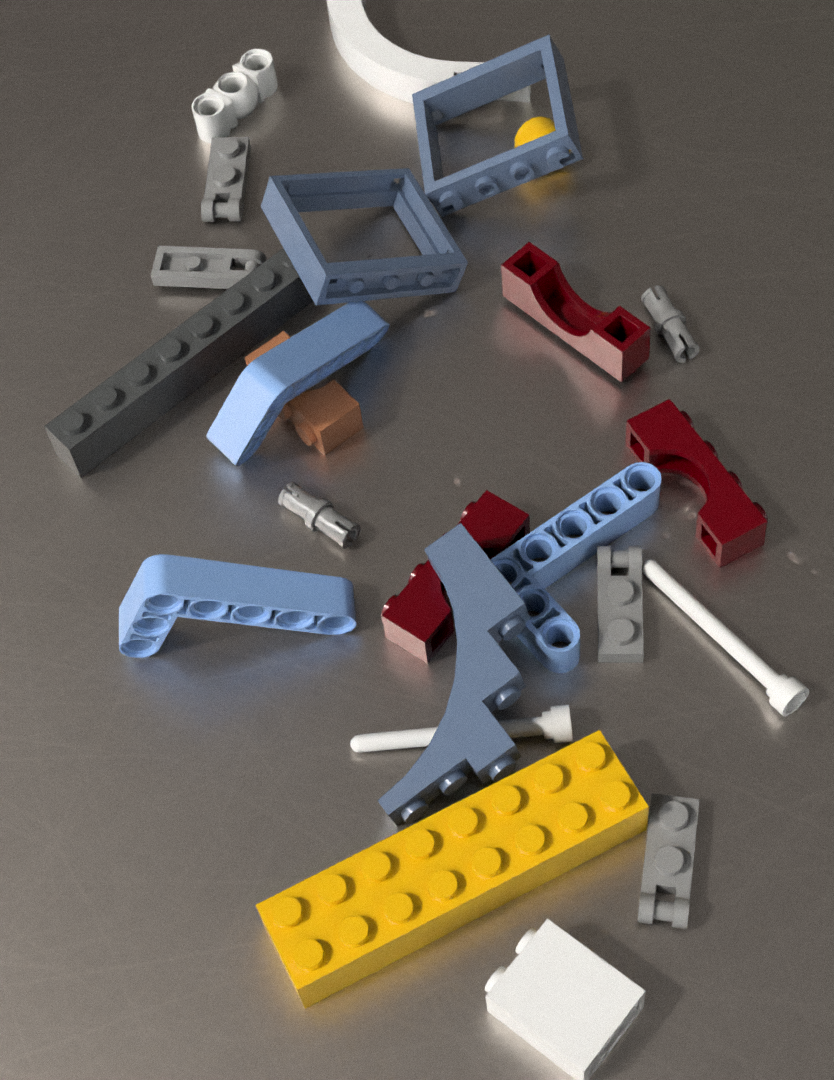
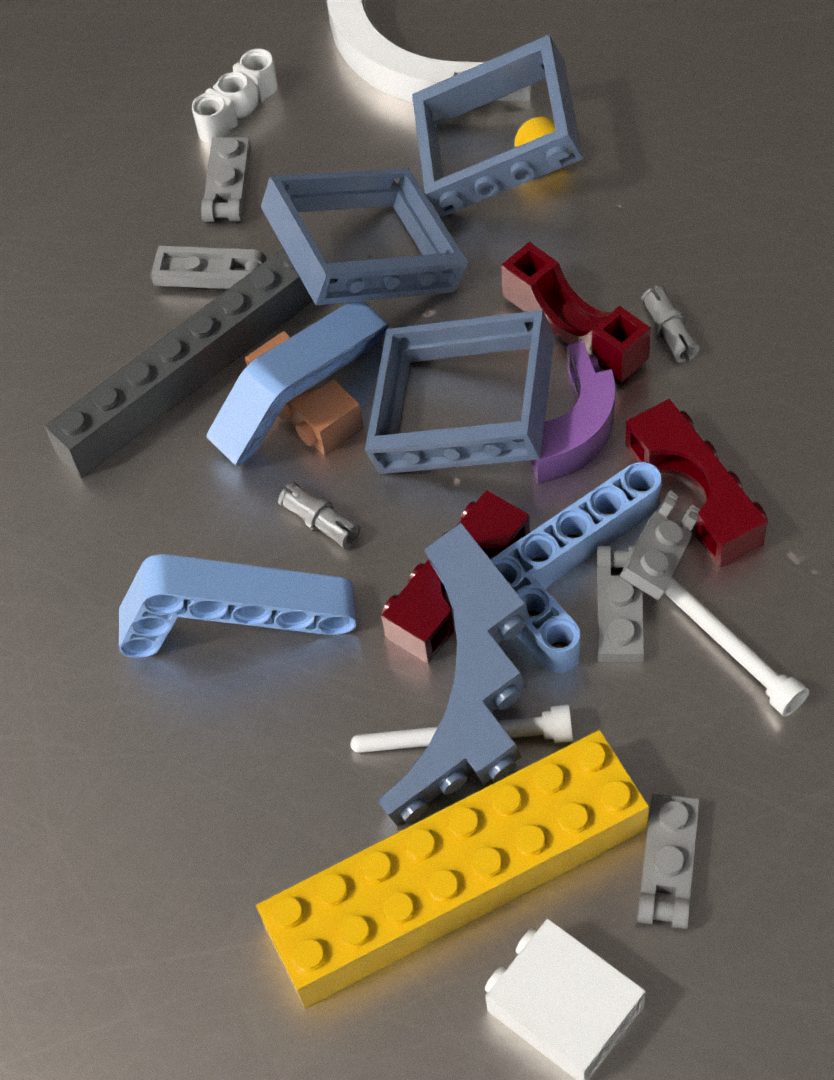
(460, 445): none -> sand blue window
(584, 430): none -> medium lavender arch
(659, 548): none -> light grey hinge

